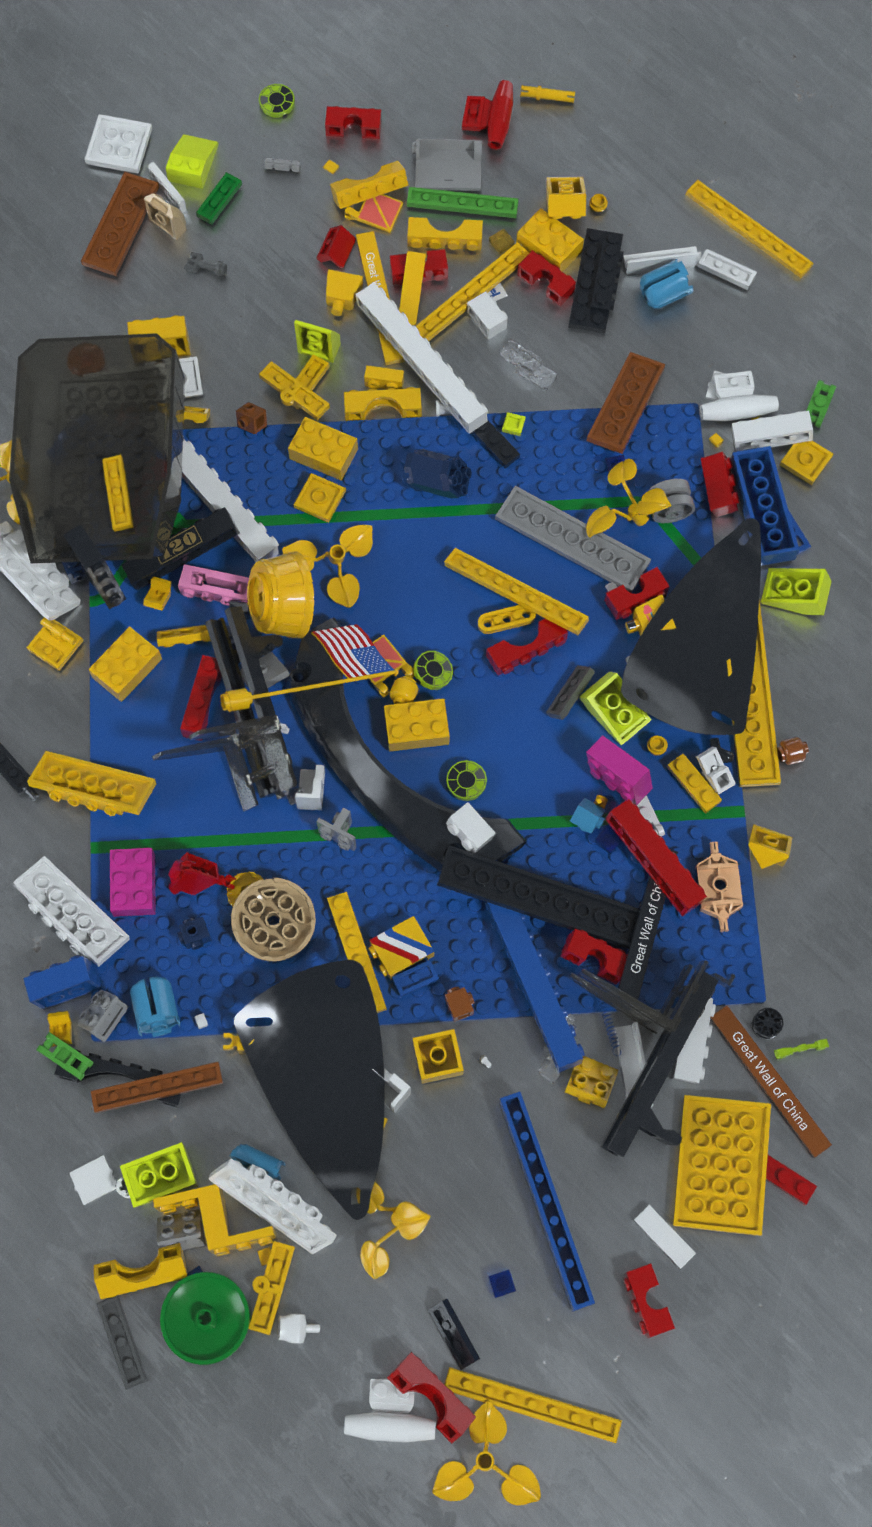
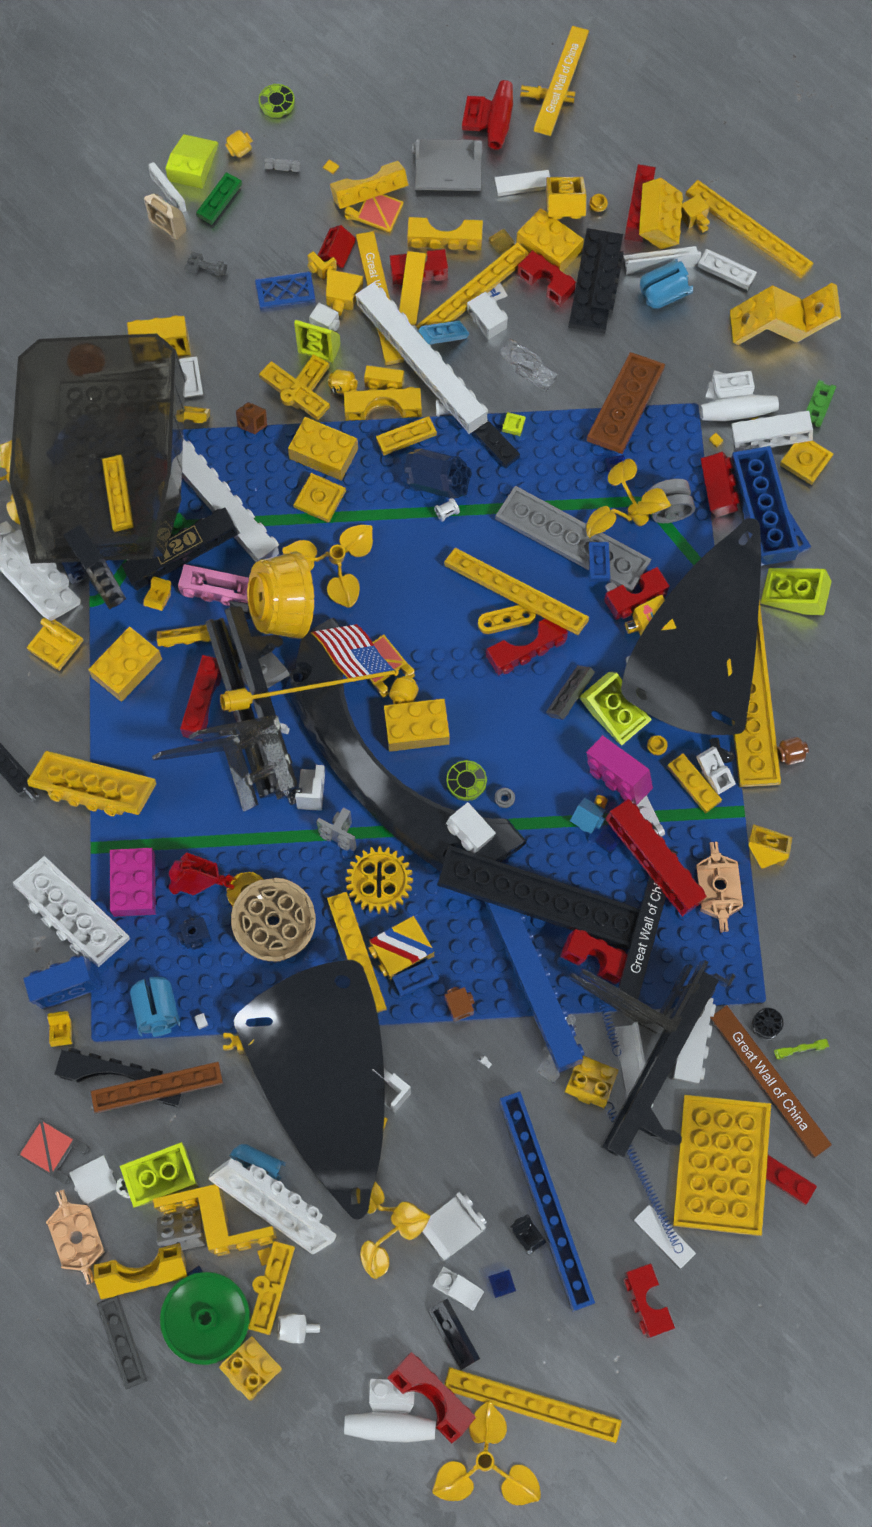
(48, 1148): none -> coral flag
(63, 1224): none -> light nougat plate
(64, 1056): bright green plate -> none
(102, 1015): light grey bracket -> none
(118, 143): white plate -> none
(119, 224): dark orange plate -> none
(239, 143): none -> yellow head
(250, 1368): none -> yellow plate
(285, 302): none -> blue window
(317, 266): none -> yellow bracket
(325, 317): none -> white brick
(342, 117): red arch -> none
(342, 381): none -> yellow head
(397, 880): none -> yellow gear
(406, 435): none -> yellow plate
(433, 670): tile -> none
(438, 1056): yellow brick -> none
(443, 332): none -> dark azure tile
(447, 509): none -> white bush
(453, 1226): none -> white panel
(458, 1288): none -> white brick
(462, 202): bright green plate -> none
(505, 792): none -> light grey plate
(521, 183): none -> white tile
(527, 1234): none -> black bracket
(561, 81): none -> yellow tile
(599, 562): none -> blue plate
(643, 175): none -> red arch
(646, 1184): none -> blue piece
(661, 213): none -> yellow brick
(695, 212): none -> yellow brick
(785, 313): none -> yellow bracket

